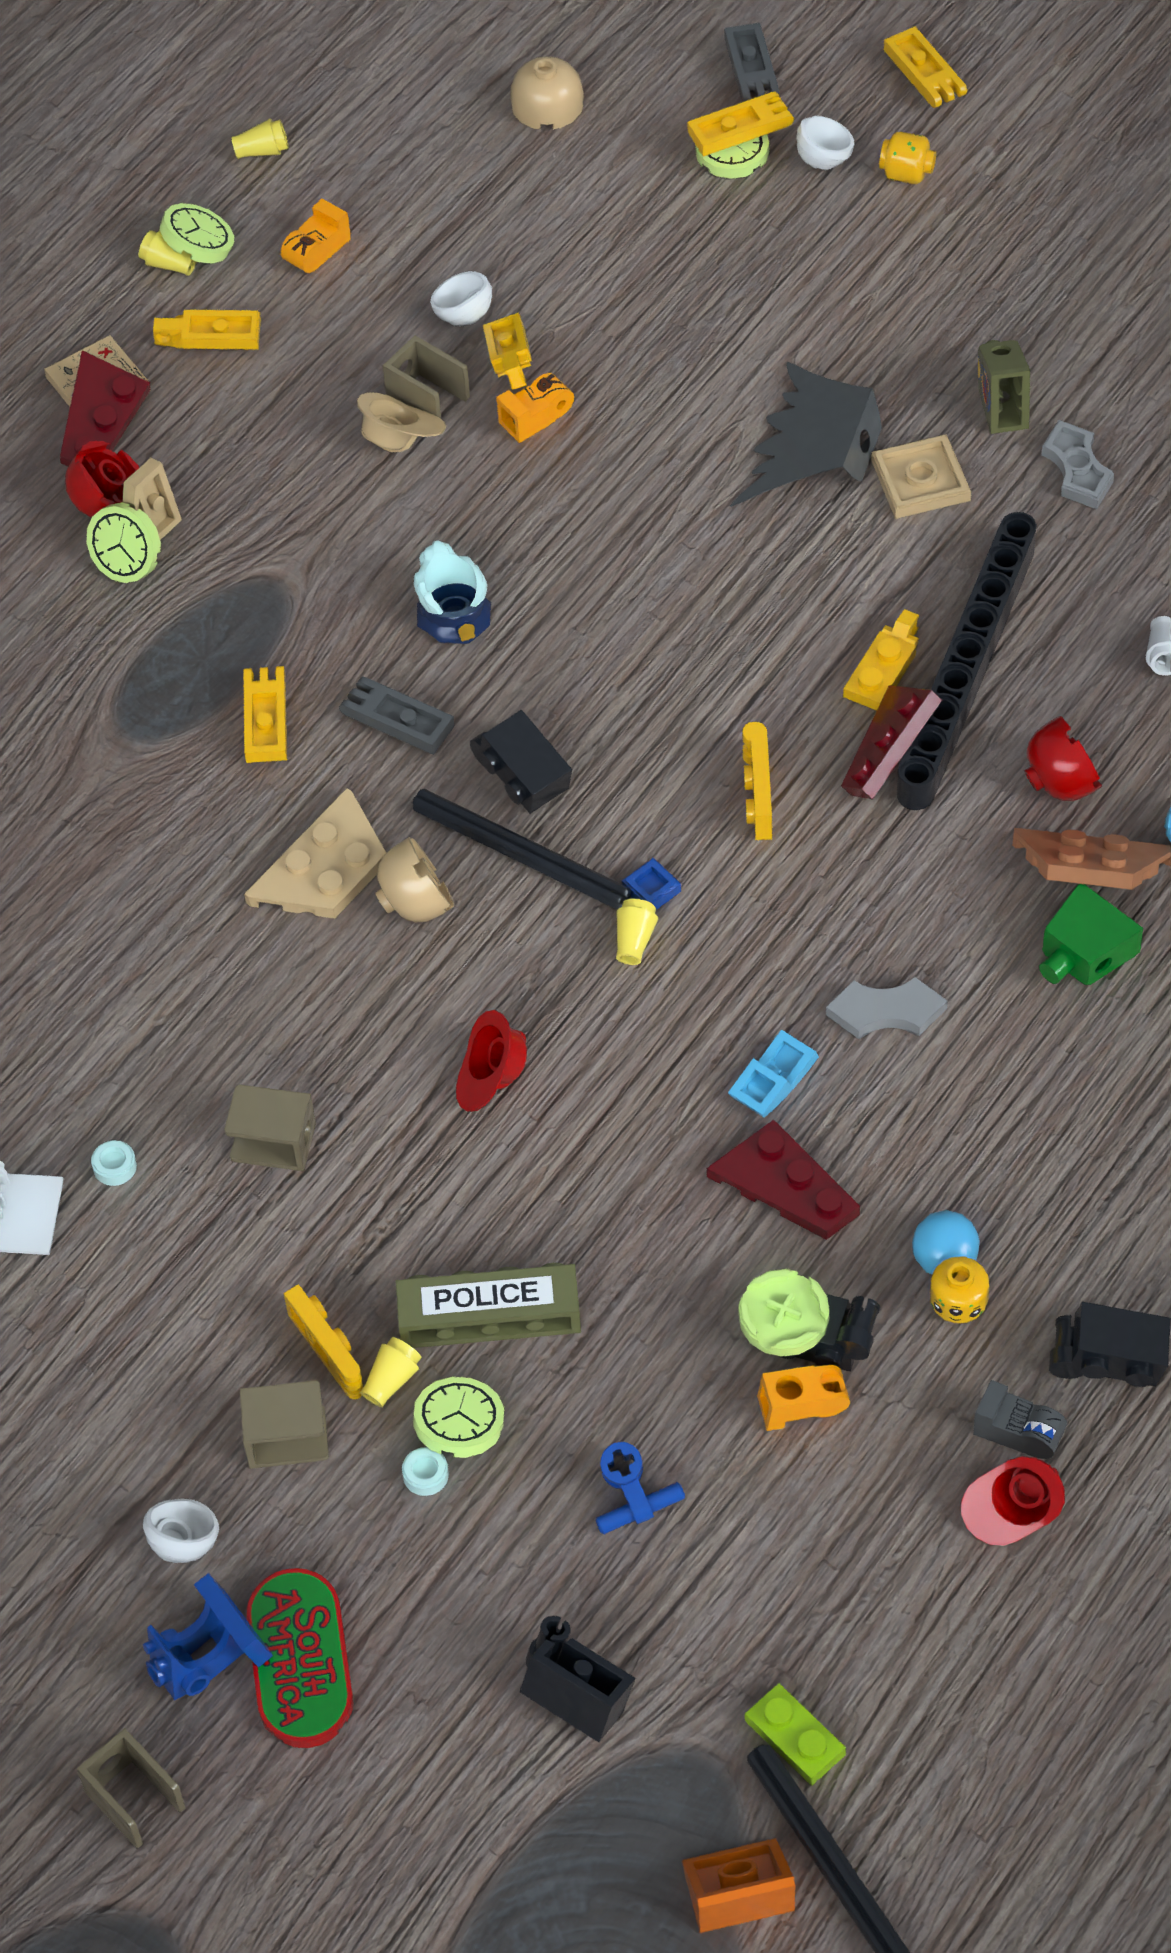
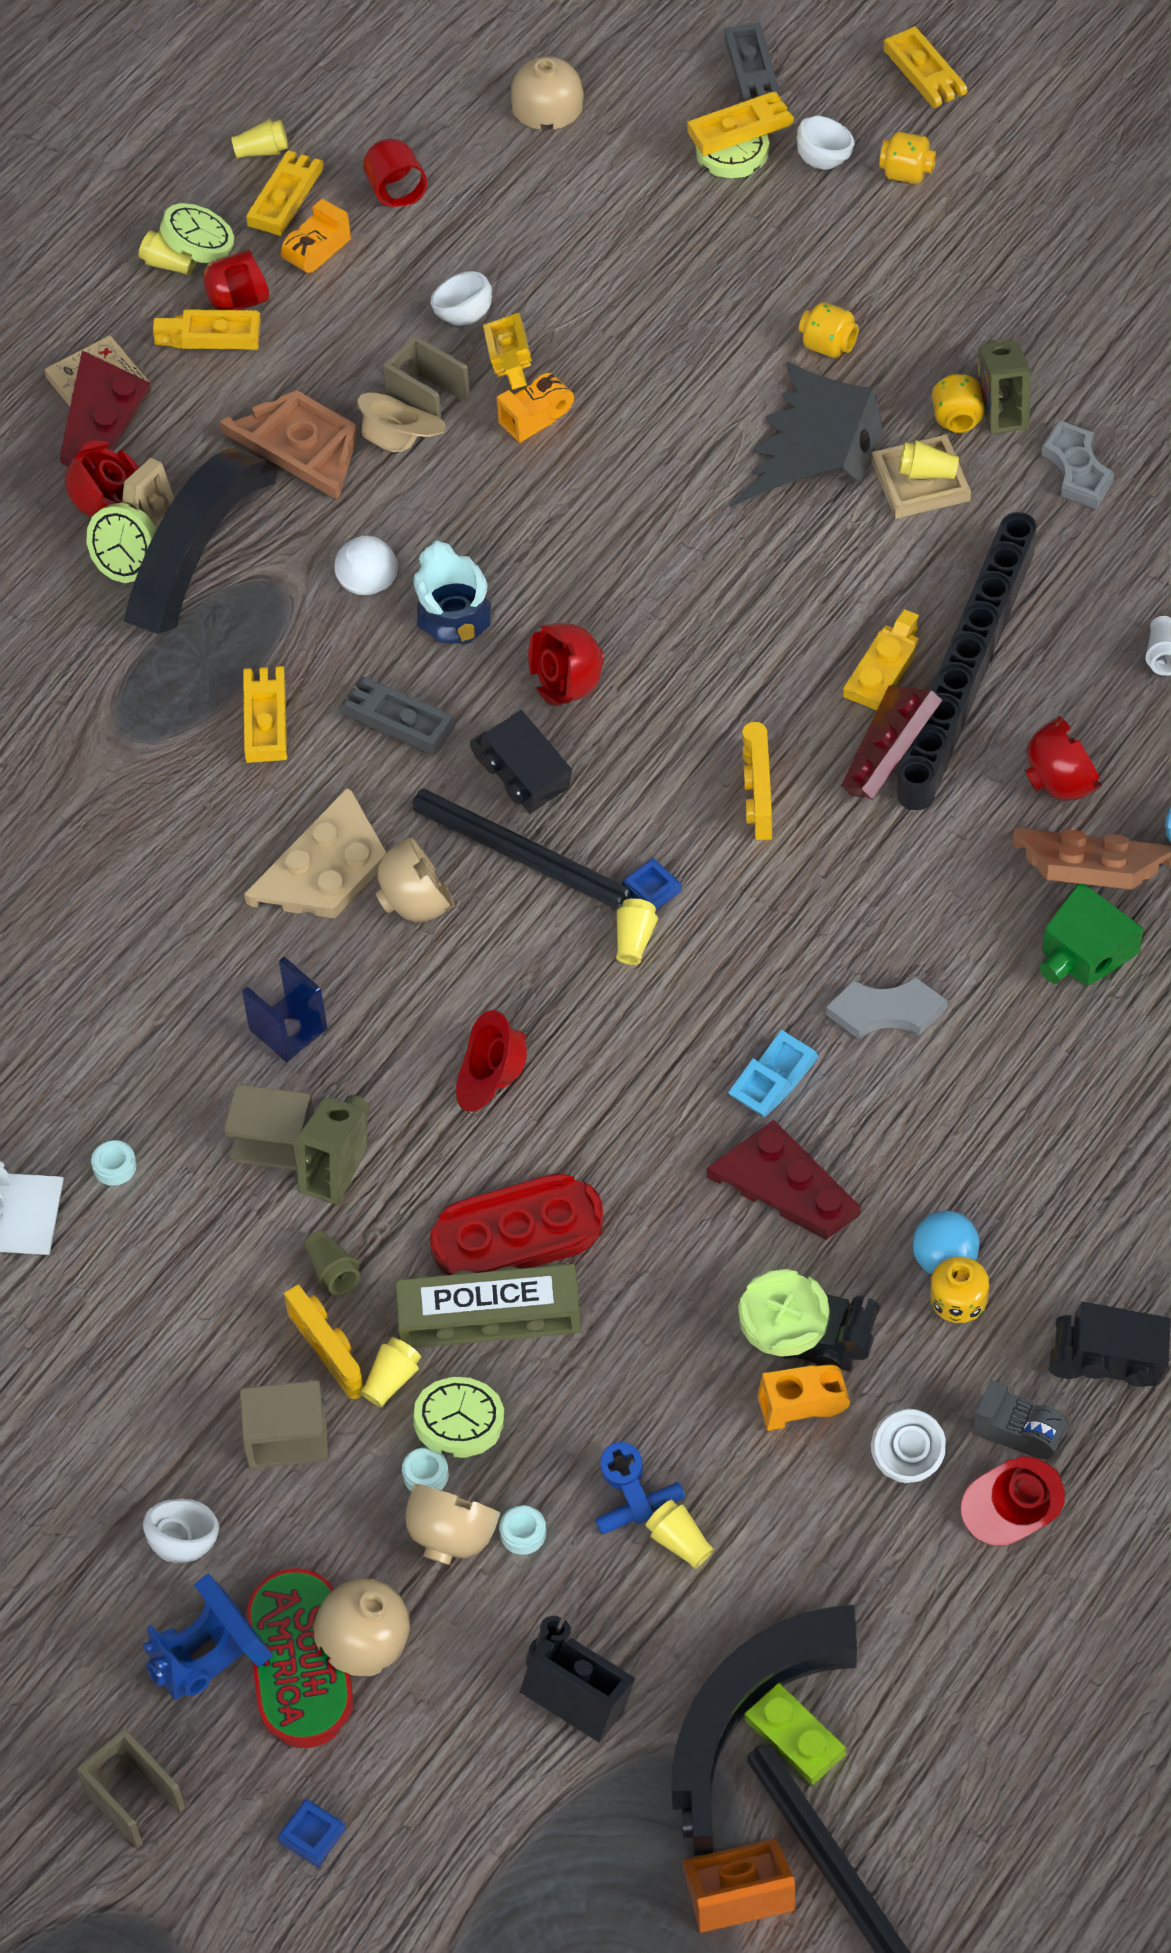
(186, 531): none -> black arch
(236, 278): none -> red helmet
(284, 193): none -> yellow hinge
(299, 438): none -> nougat wing
(301, 1002): none -> clear blue piece
(311, 1832): none -> blue tile
(332, 1148): none -> olive torso
(333, 1265): none -> olive cone
(362, 1627): none -> tan cylinder
(365, 565): none -> white piece
(390, 162): none -> red helmet
(448, 1524): none -> tan cylinder
(518, 1226): none -> red tile
(522, 1529): none -> light aqua tile
(565, 661): none -> red cylinder
(678, 1532): none -> light yellow cone
(776, 1655): none -> black arch
(828, 330): none -> yellow head
(908, 1445): none -> white piece
(926, 462): none -> light yellow cone
(958, 403): none -> yellow head

